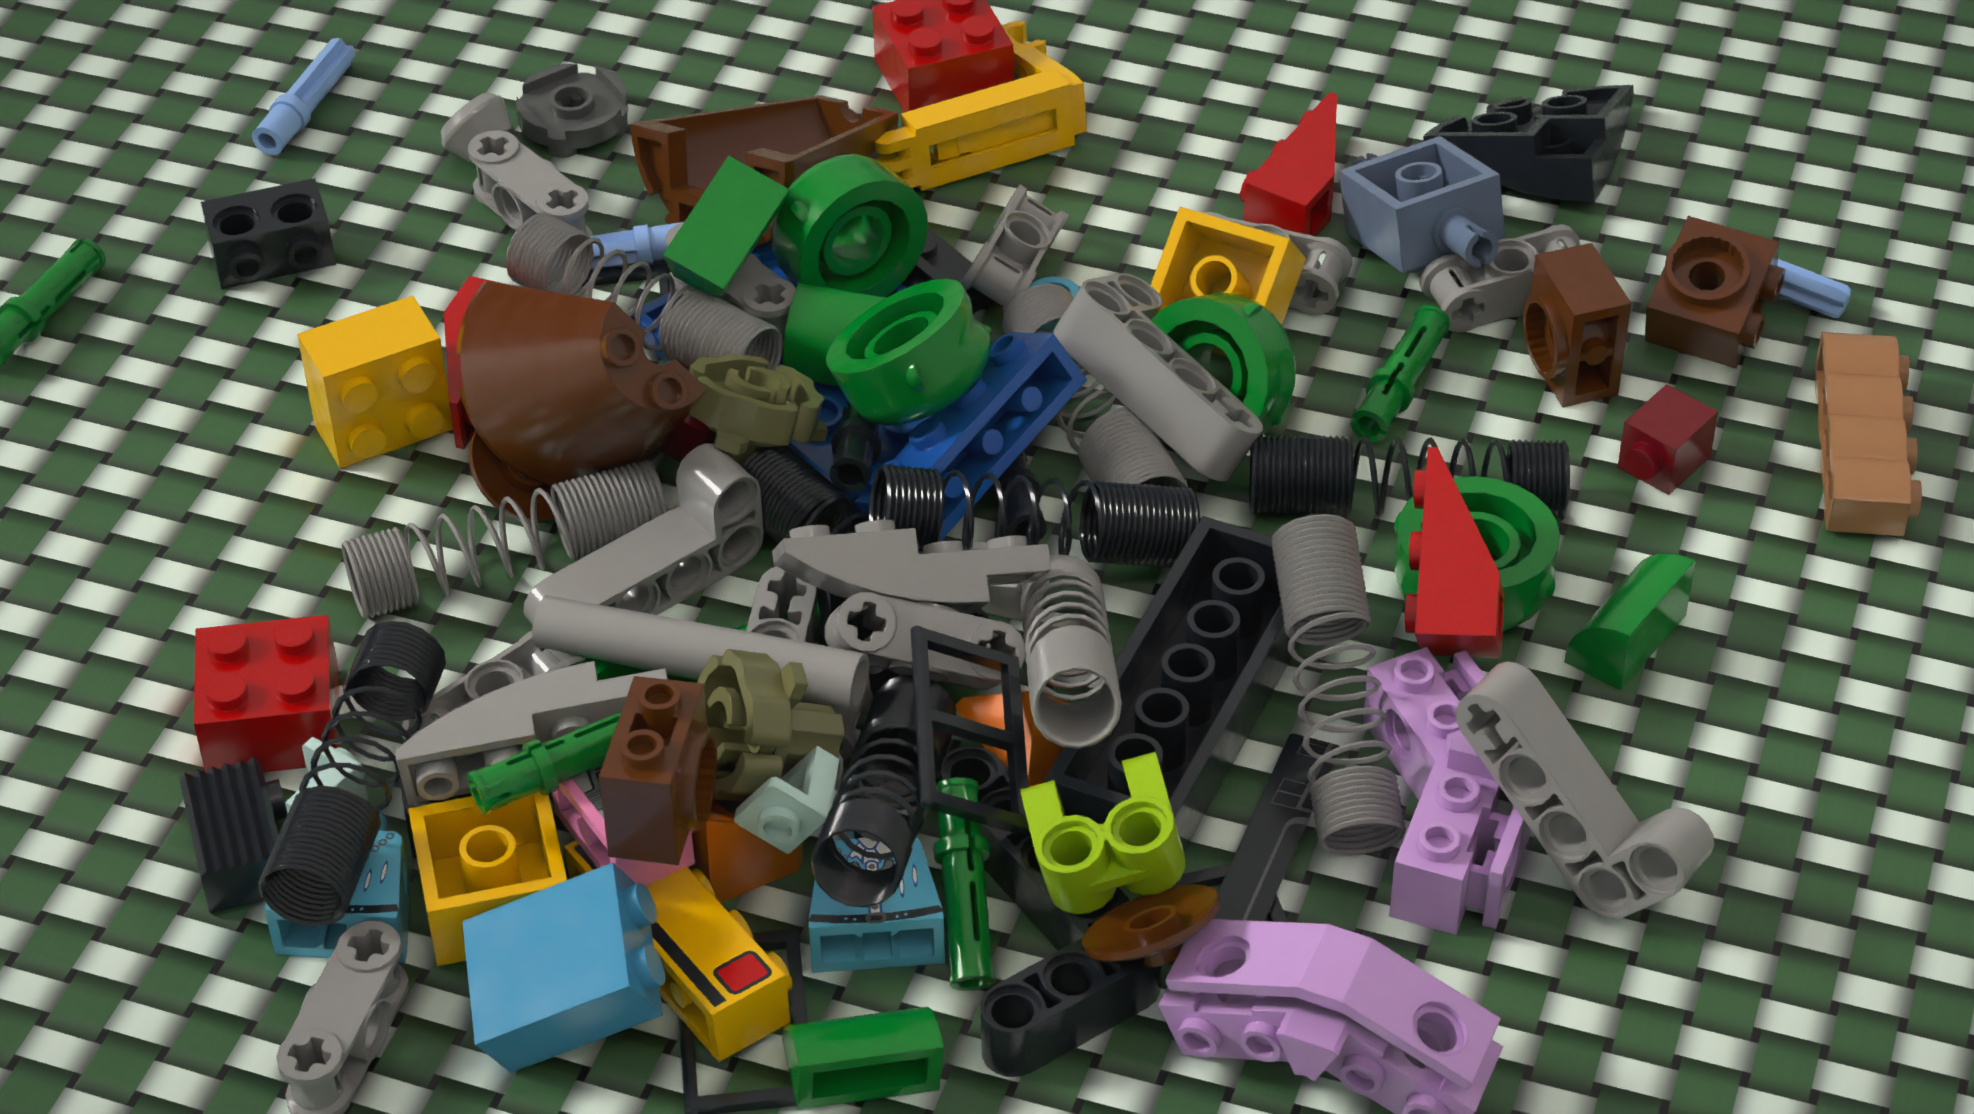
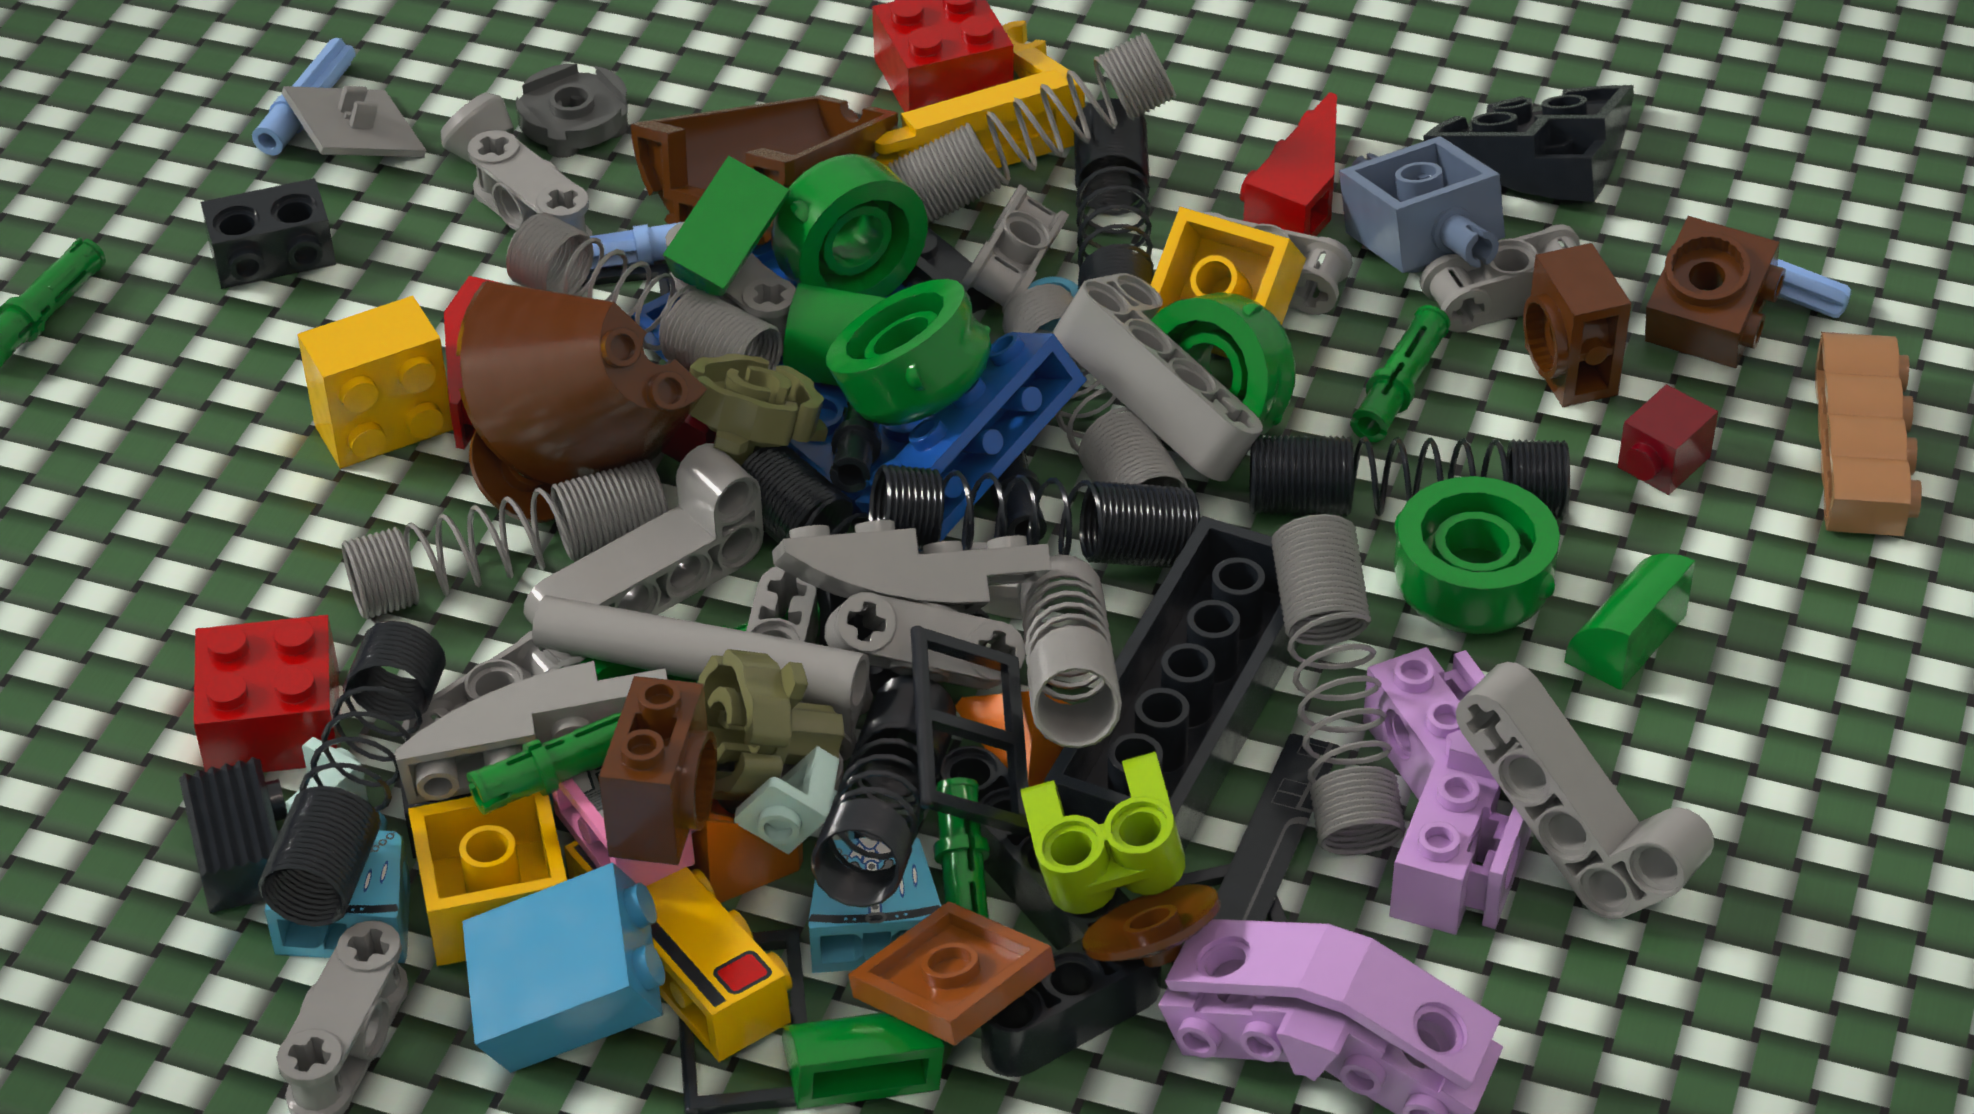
(353, 121): none -> light grey piece
(952, 972): none -> dark orange plate
(958, 168): none -> light grey piece
(1109, 176): none -> black piece
(1458, 582): red slope -> none

